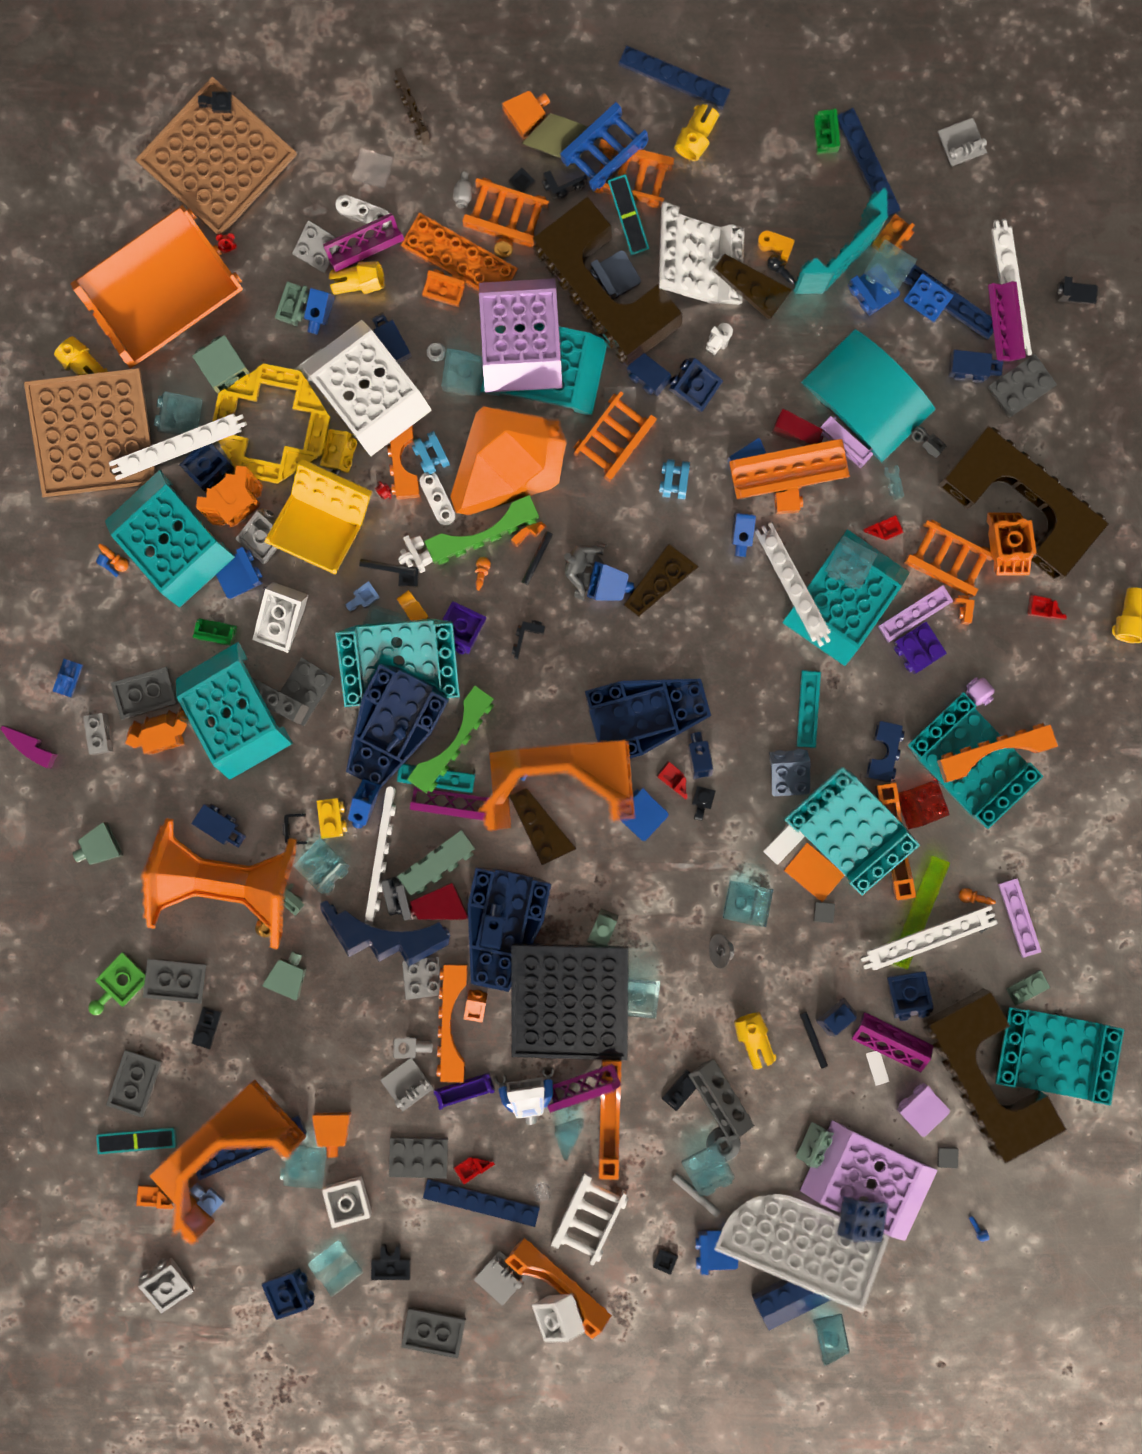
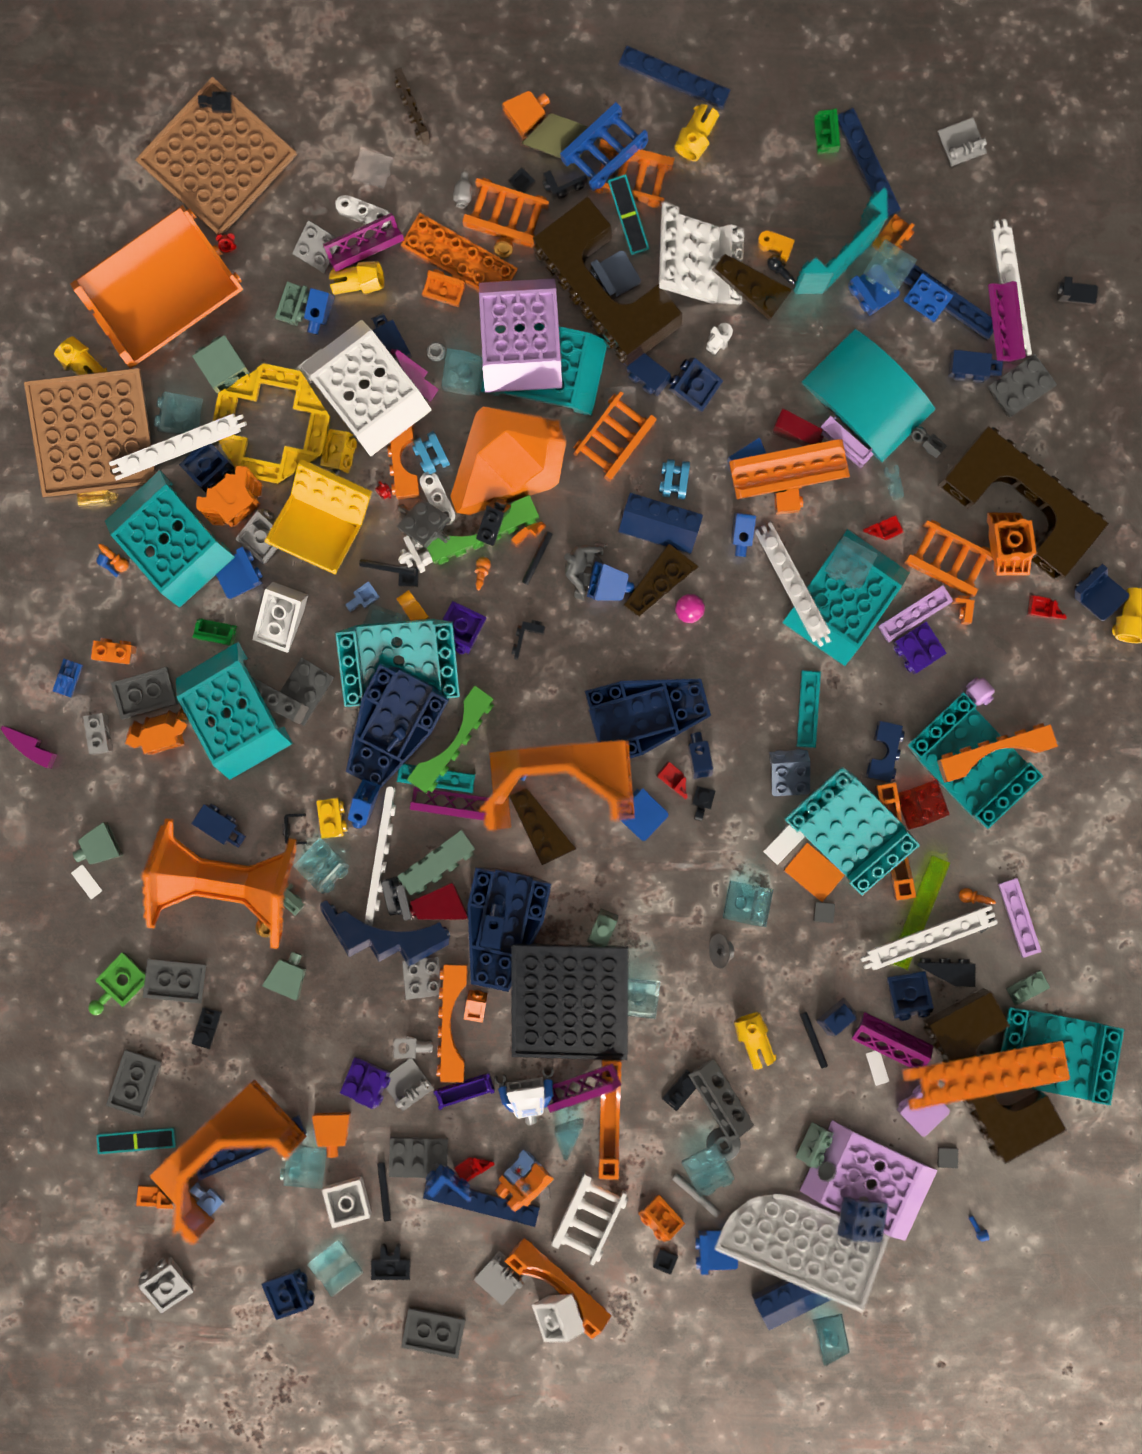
(86, 881): none -> white sticker
(95, 498): none -> clear yellow cylinder
(112, 652): none -> orange bracket
(366, 1083): none -> dark purple plate
(384, 1191): none -> black bar
(415, 374): none -> magenta slope
(424, 523): none -> dark grey plate
(443, 1175): none -> blue bracket
(492, 521): none -> black bracket
(524, 1181): none -> orange hips
(660, 523): none -> dark blue slope
(661, 1219): none -> orange bracket
(690, 608): none -> dark pink hair
(827, 1171): none -> dark grey piece
(955, 973): none -> black slope
(989, 1074): none -> orange hinge
(1100, 593): none -> dark blue bracket

